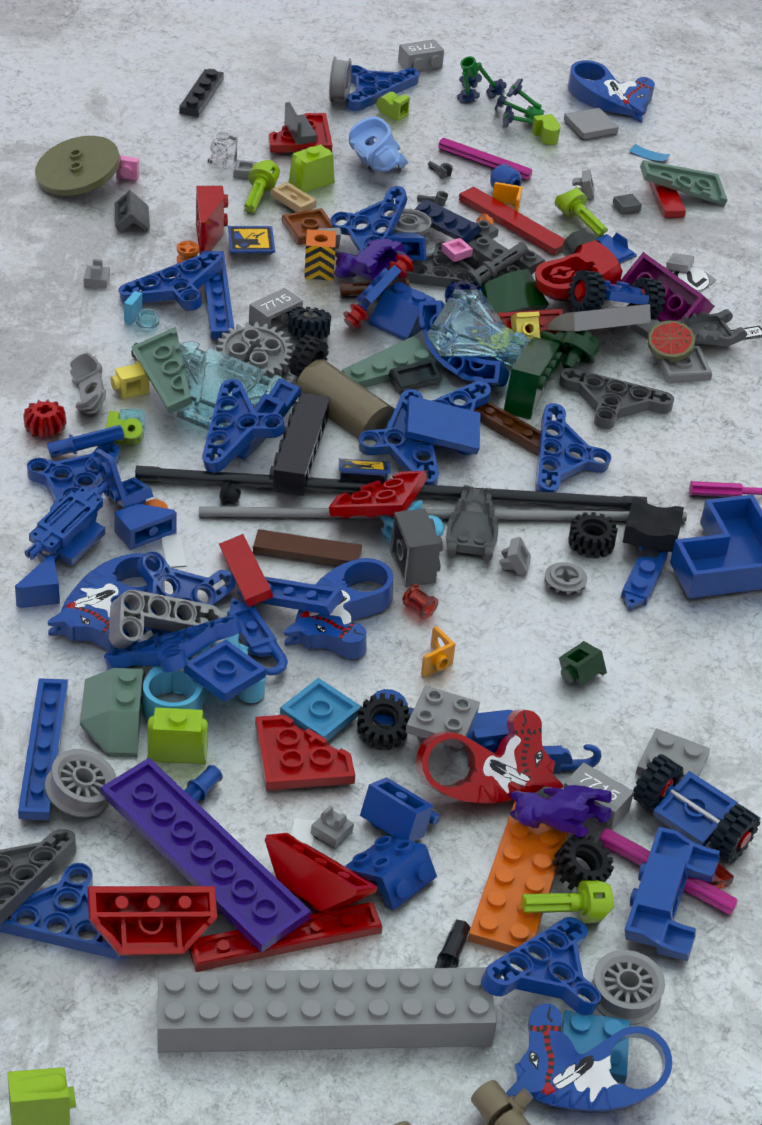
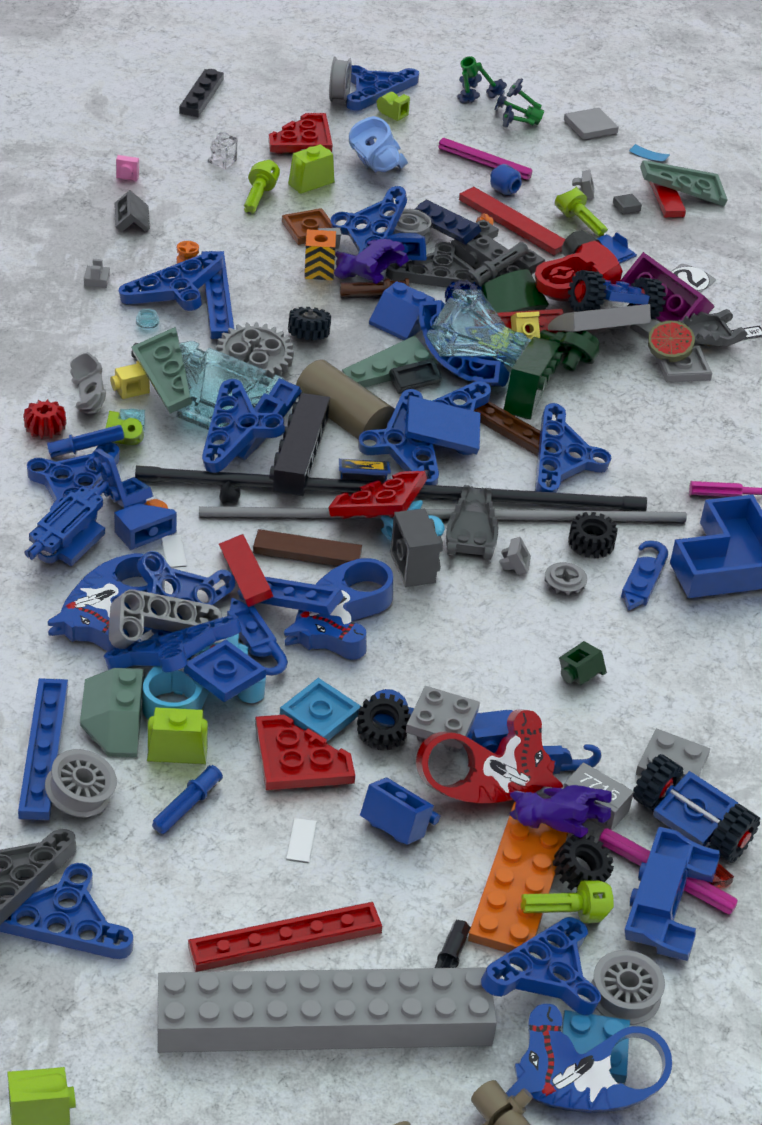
(39, 586): blue slope -> none
(77, 165): olive plate -> none
(132, 307): medium azure tile -> none
(151, 917): red wedge -> none
(206, 854): dark purple plate -> none
(210, 216): red slope -> none
(242, 168): light grey tile -> none
(251, 239): piece -> none
(274, 309): light grey brick -> none
(293, 197): tan plate -> none
(298, 126): dark grey panel -> none
(306, 352): black tyre -> none
(315, 875): red wedge -> none
(332, 827): light grey tile -> none
(376, 287): plate -> none
(397, 867): blue bracket -> none
(420, 601): clear red bush -> none
(421, 55): light grey brick -> none
(440, 199): dark grey hand -> none
(441, 656): light orange bracket -> none
(444, 169): dark grey hand -> none
(457, 249): bright pink plate -> none
(508, 194): light orange bracket -> none
(547, 128): lime leg -> none
(606, 92): blue animal -> none
(625, 401): dark grey beam -> none
(652, 526): black brick -> none
(680, 262): light grey tile -> none

